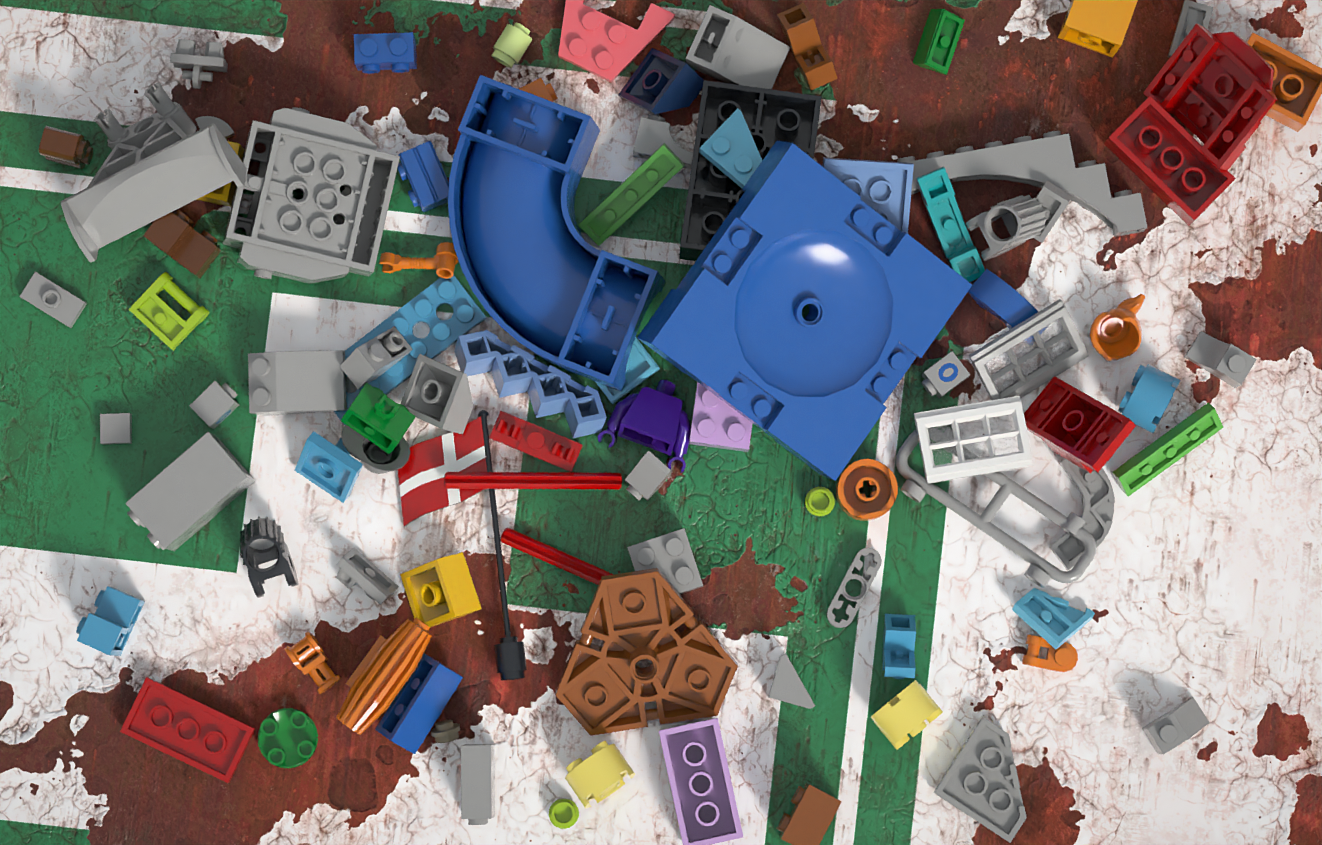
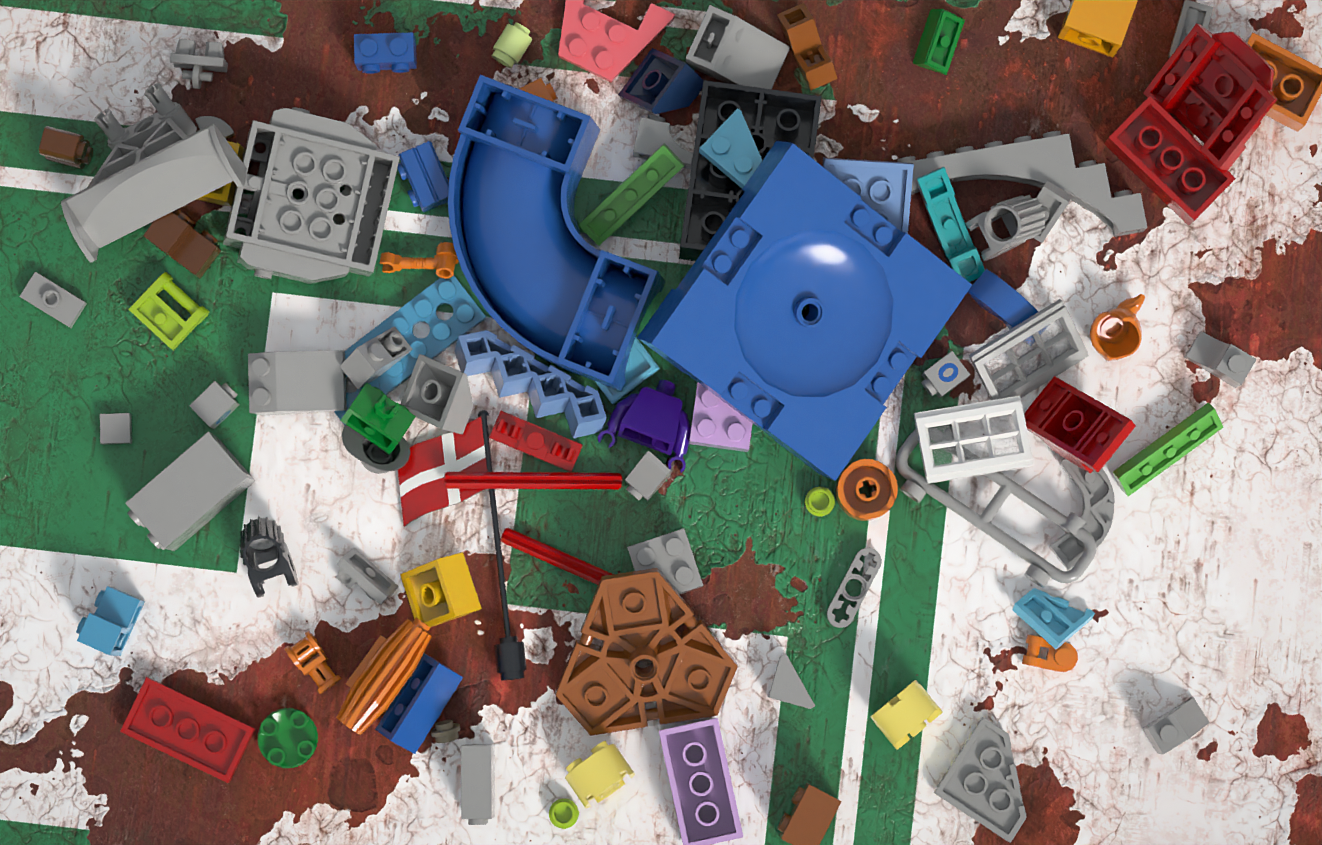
(329, 466): dark azure tile -> none
(899, 646): dark azure brick -> none
(1150, 397): dark azure brick -> none

